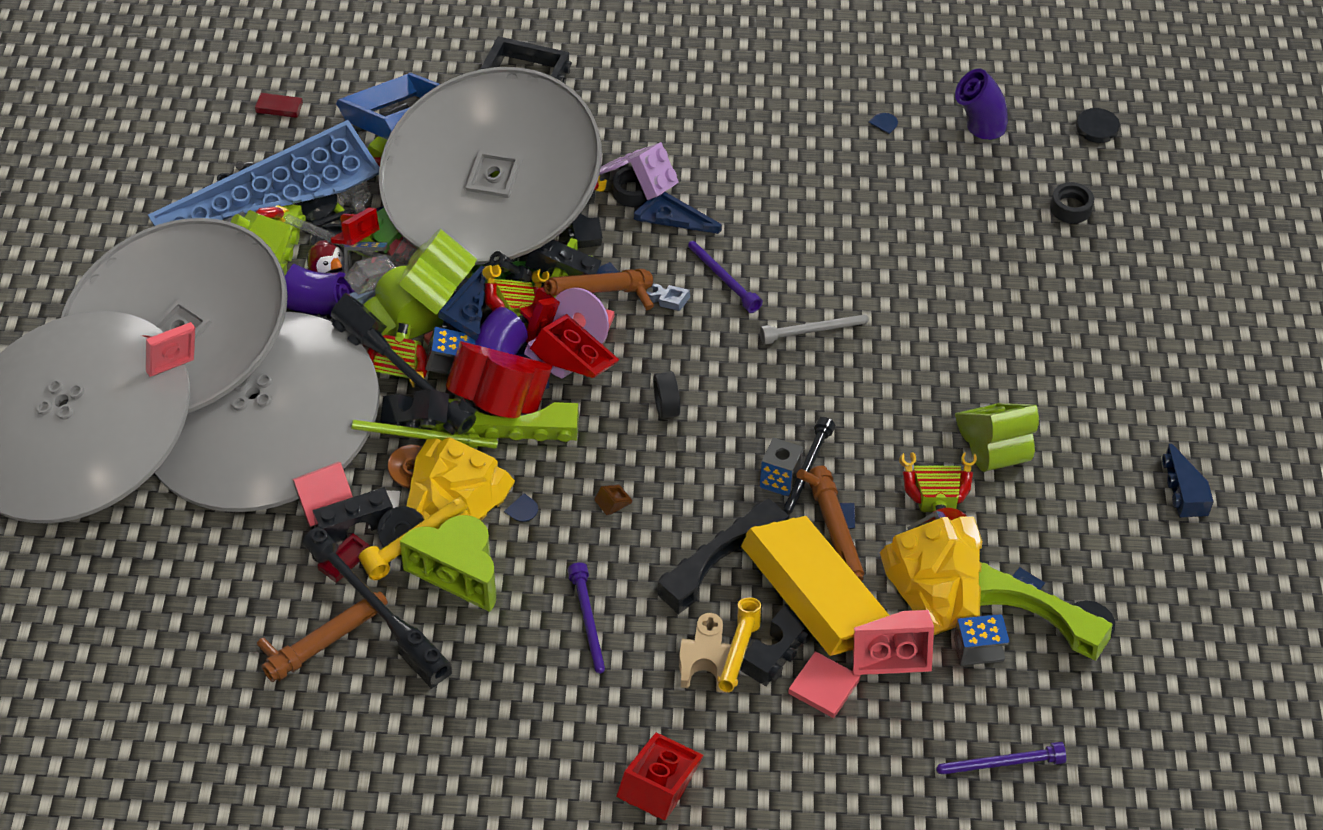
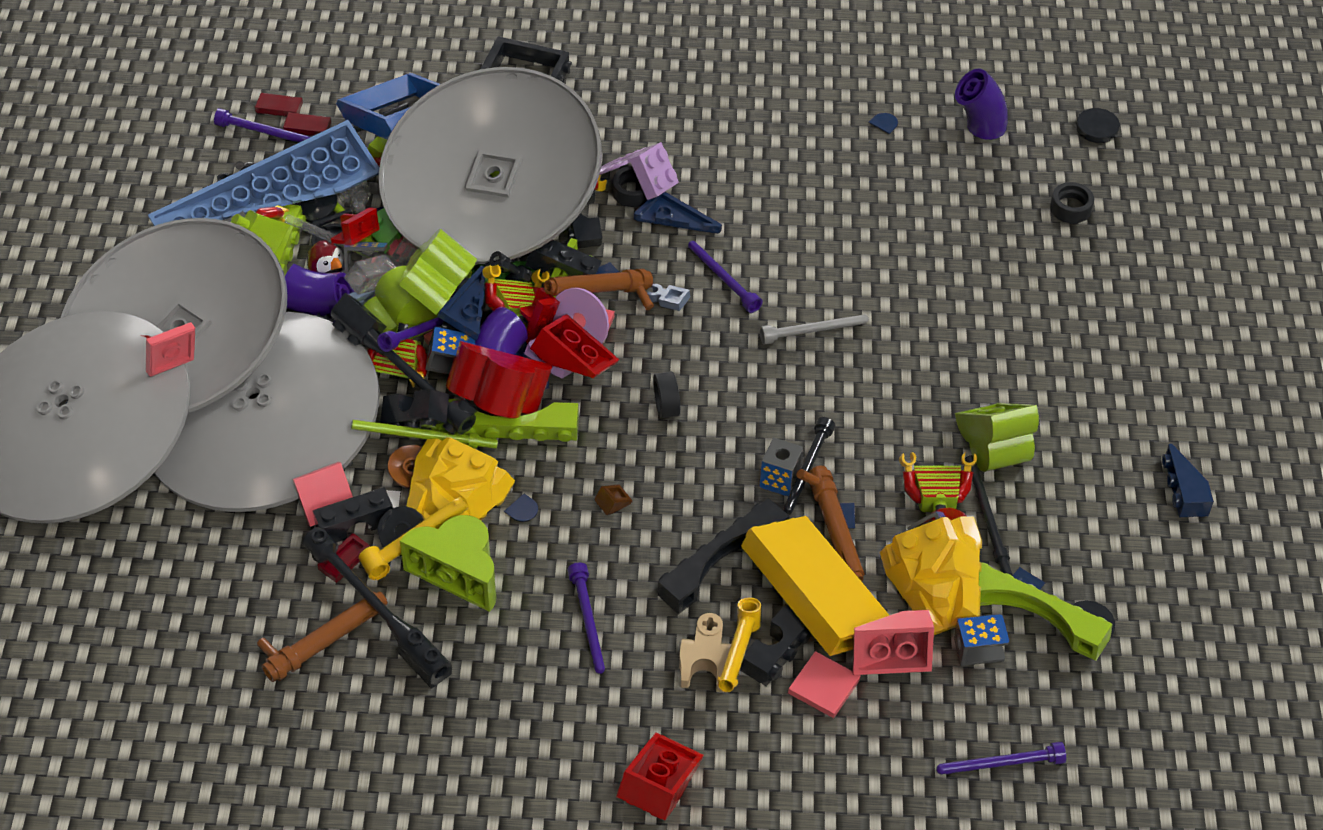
(224, 118): none -> dark purple piece
(306, 124): none -> dark red tile
(389, 340): none -> dark purple piece
(1000, 552): none -> black bar

